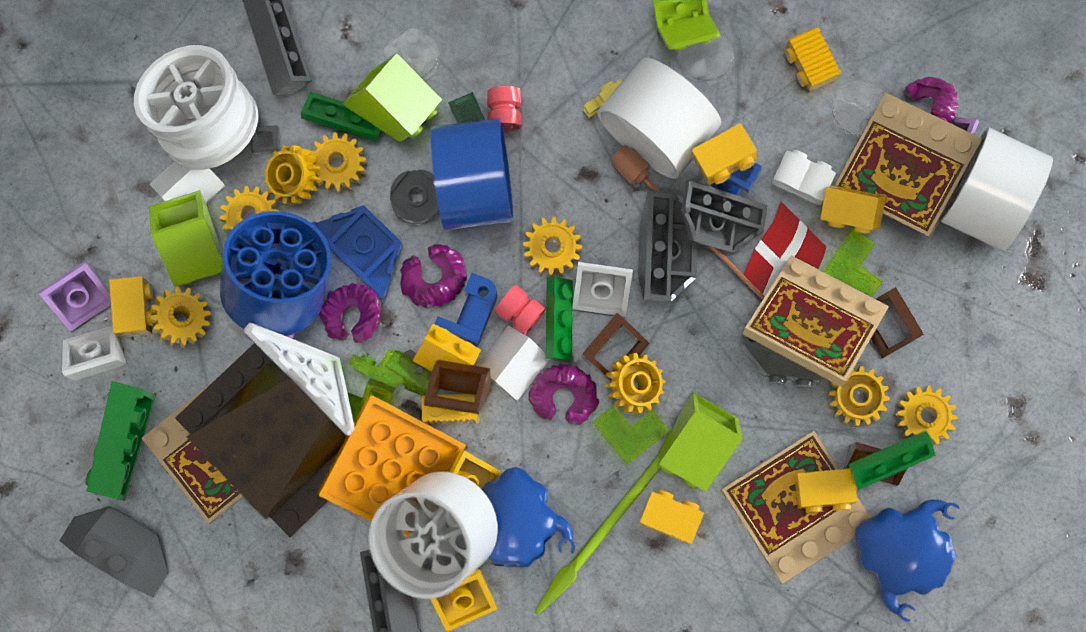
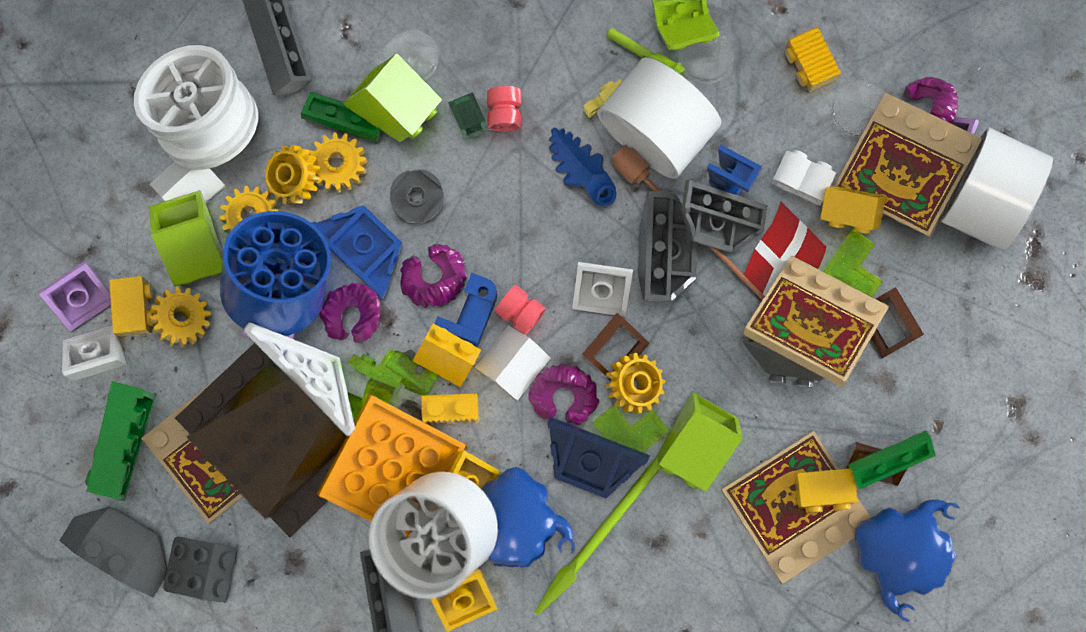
(199, 569): none -> dark grey bracket
(265, 140): dark grey tile -> none
(461, 379): reddish brown tile -> none
(471, 174): blue wheel -> none
(548, 233): yellow gear -> none
(559, 319): green plate -> none
(581, 167): none -> blue plant
(591, 459): none -> dark blue wing
(642, 51): none -> lime pin
(671, 517): yellow brick -> none
(725, 155): yellow brick -> none
(873, 393): yellow gear -> none
(935, 404): yellow gear -> none

